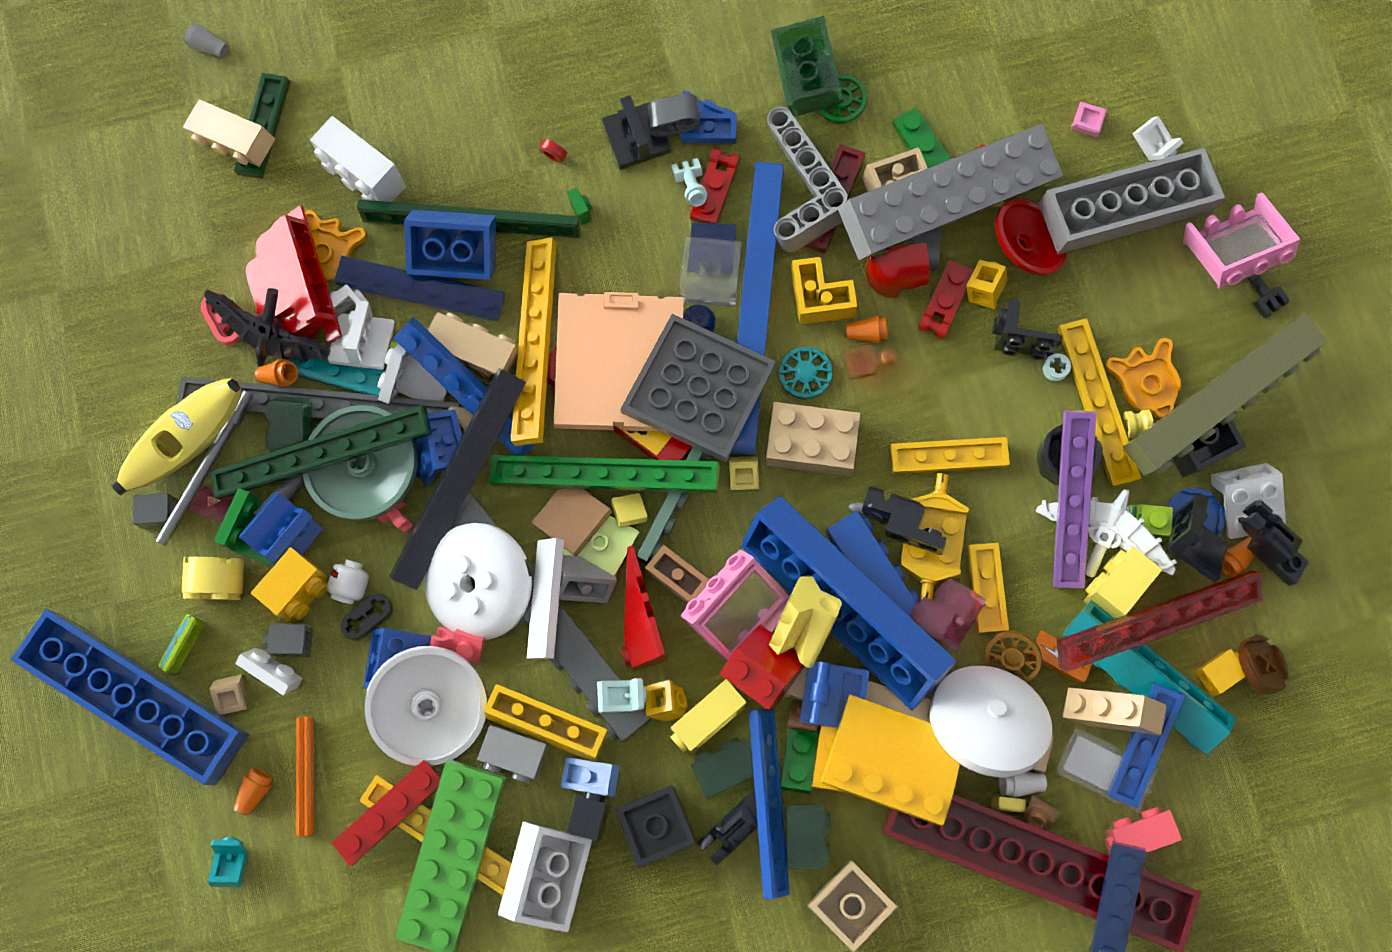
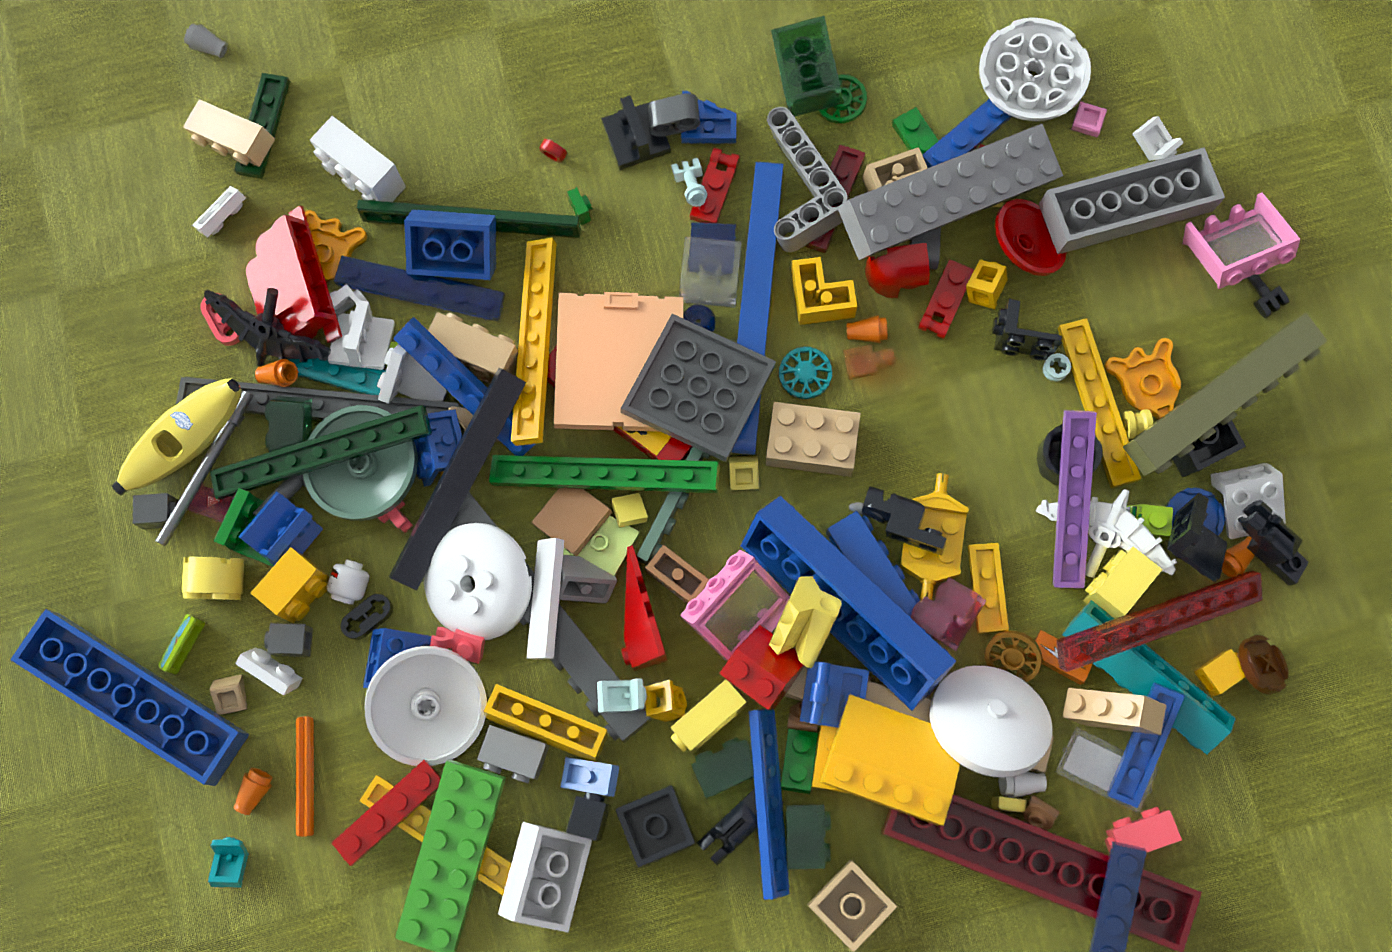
(227, 204): none -> white plate
(949, 455): yellow plate -> none
(967, 134): none -> blue plate
(1037, 47): none -> white brick

